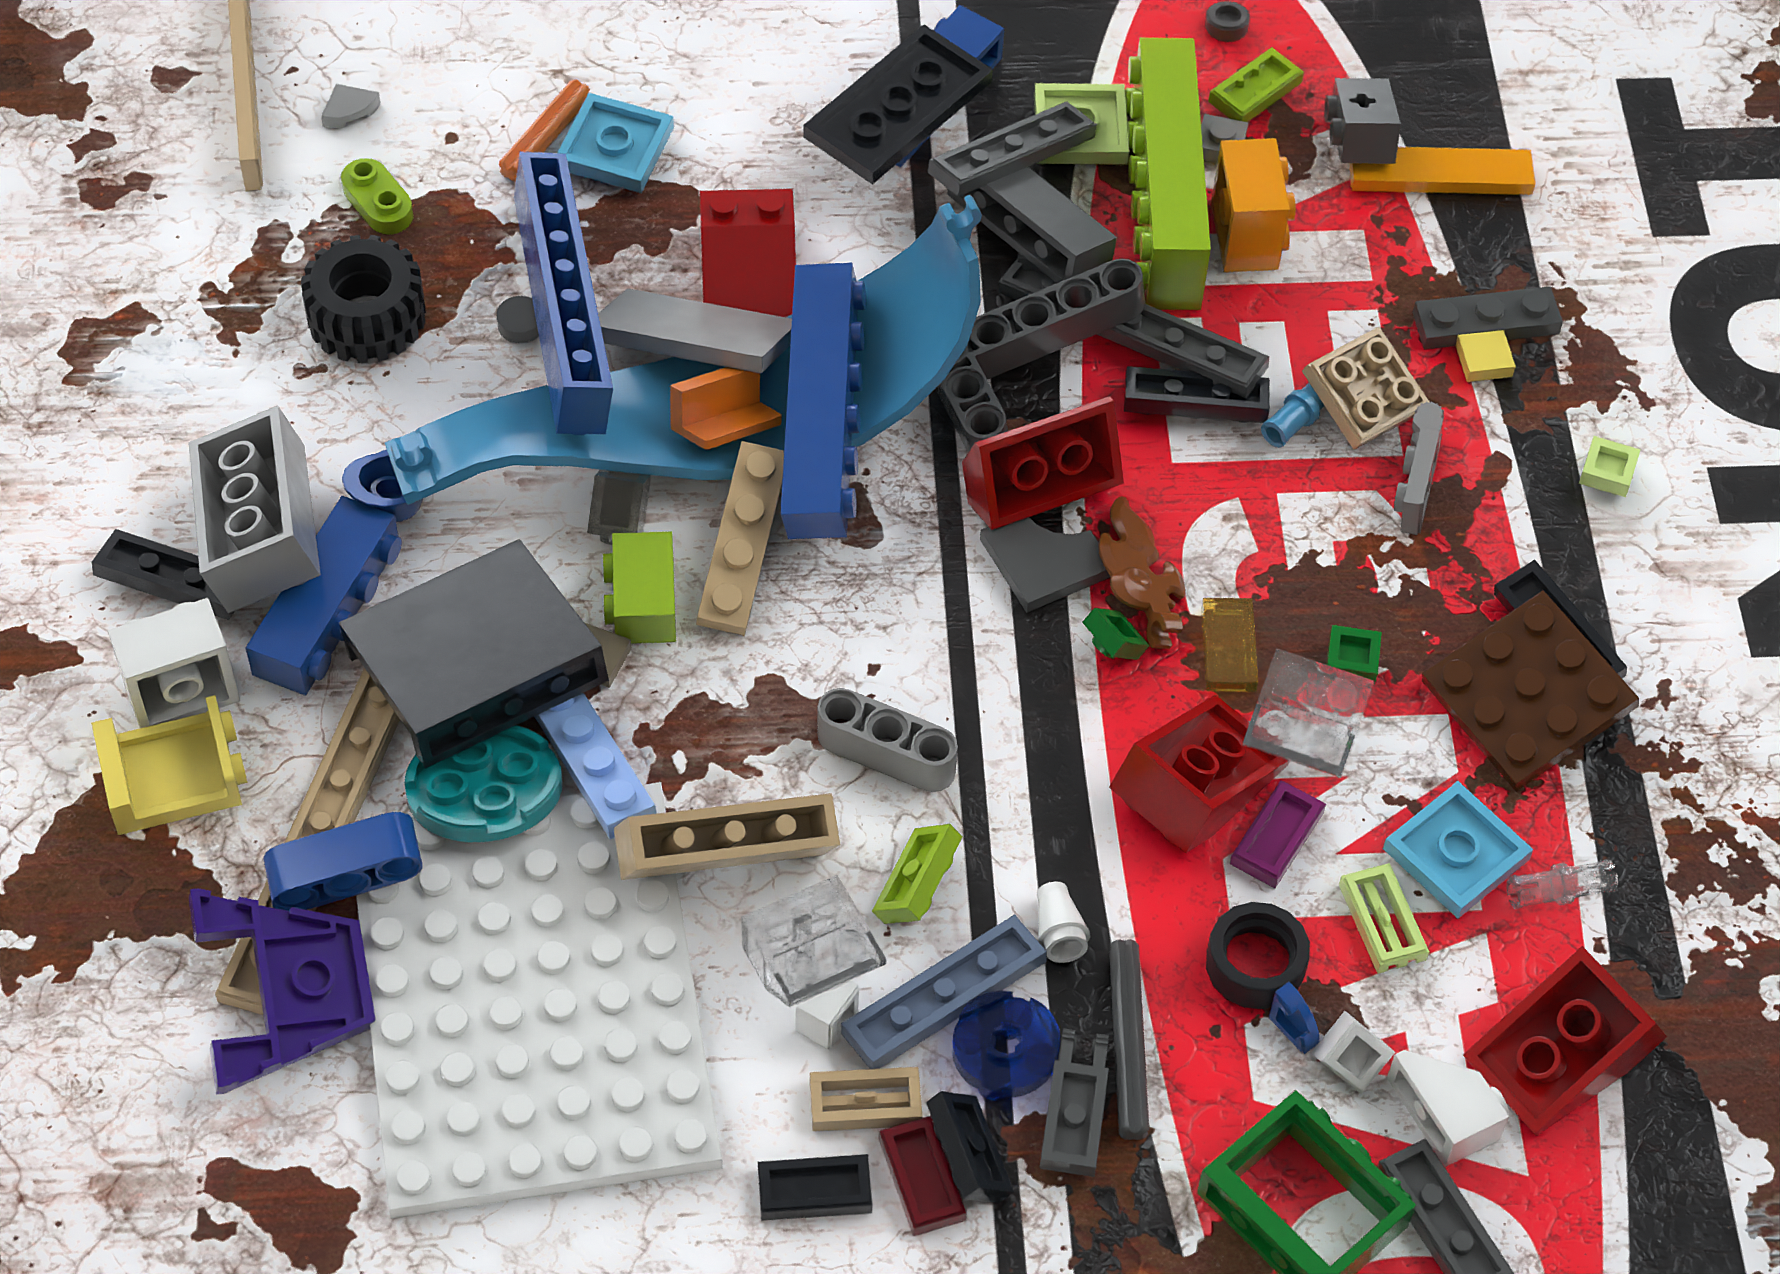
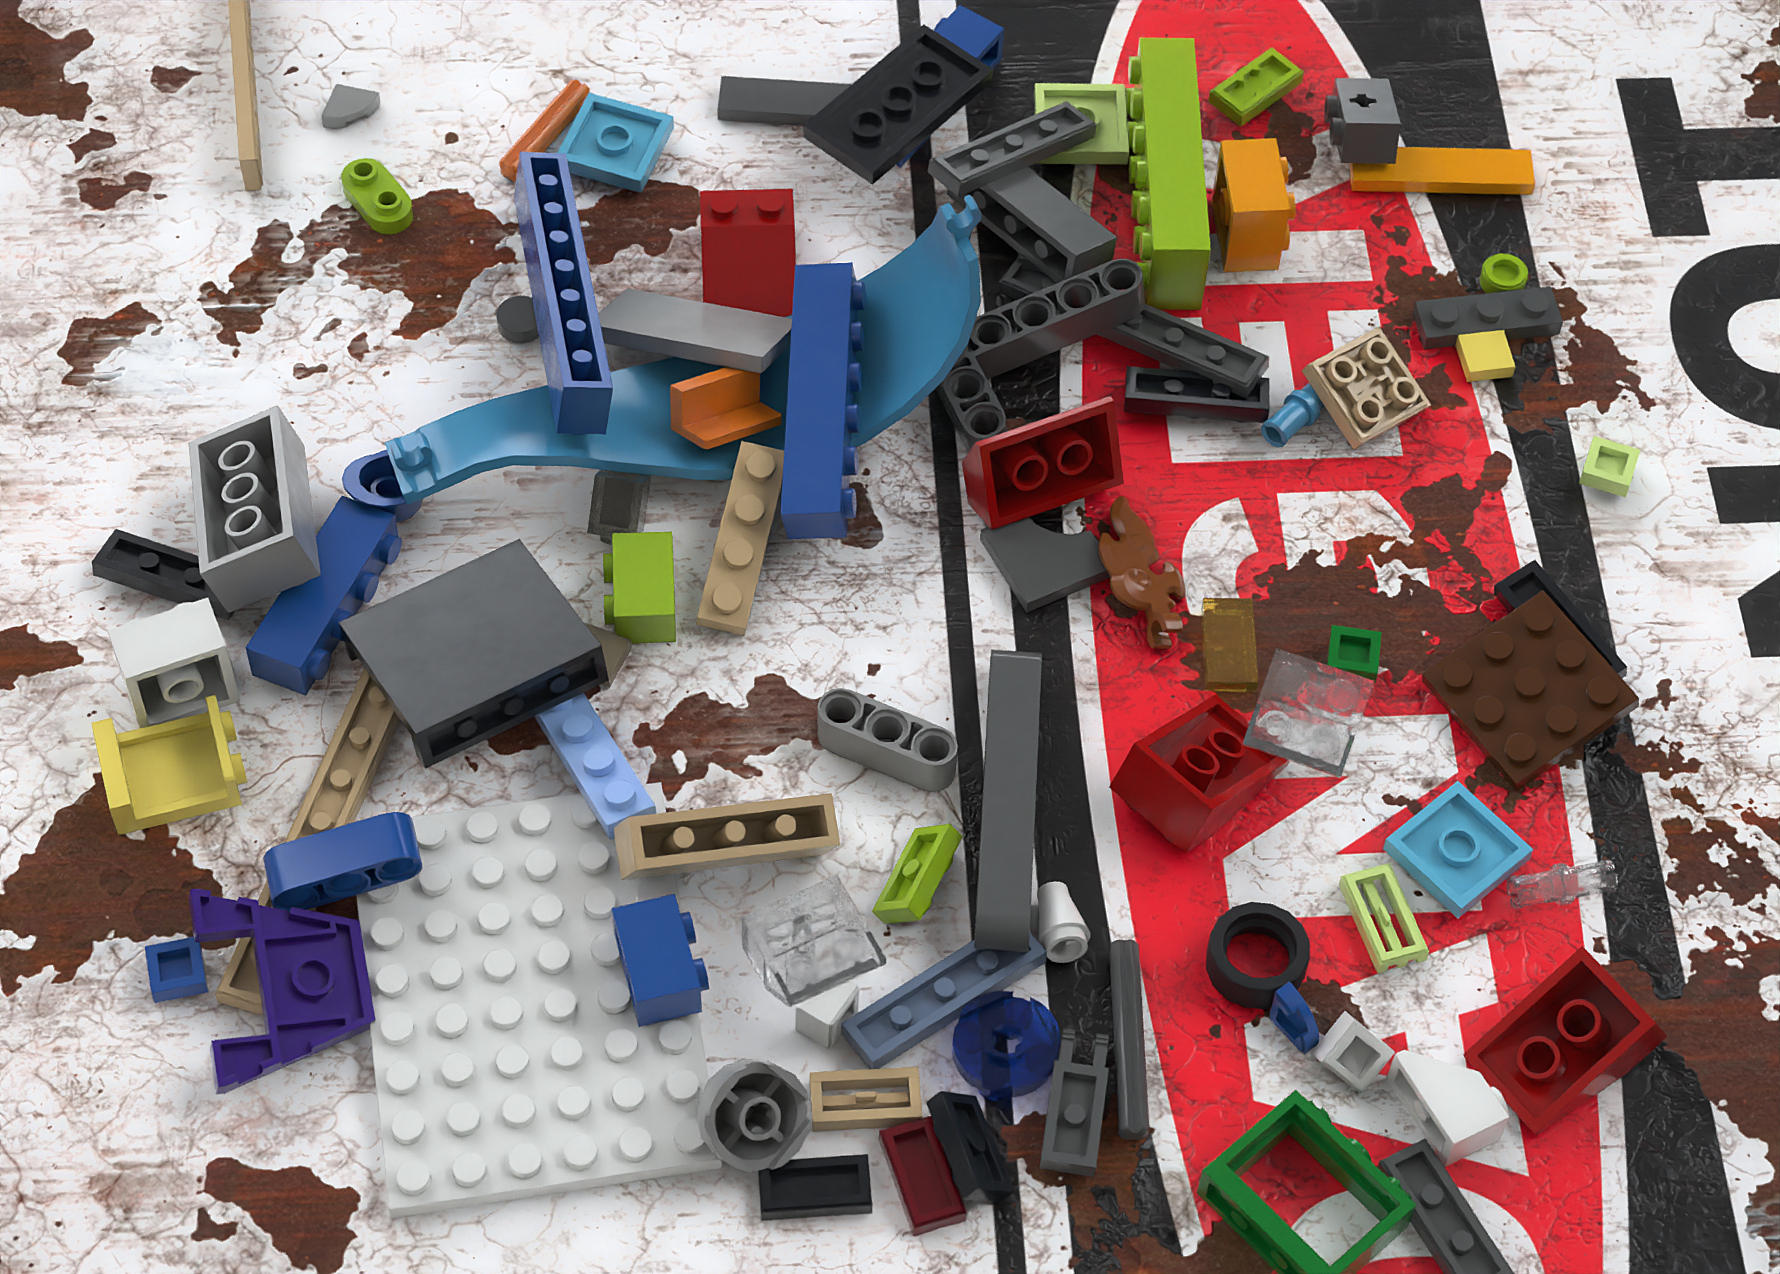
(176, 969): none -> blue plate
(360, 270): black tyre -> none
(487, 789): teal tile -> none
(658, 959): none -> blue brick
(753, 1115): none -> light grey cylinder
(774, 99): none -> dark grey tile
(1008, 802): none -> dark grey beam
(1114, 634): green plate -> none
(1219, 129): light grey plate -> none
(1227, 21): dark grey tile -> none
(1277, 834): magenta tile -> none
(1420, 466): light grey hinge -> none
(1503, 274): none -> lime tile

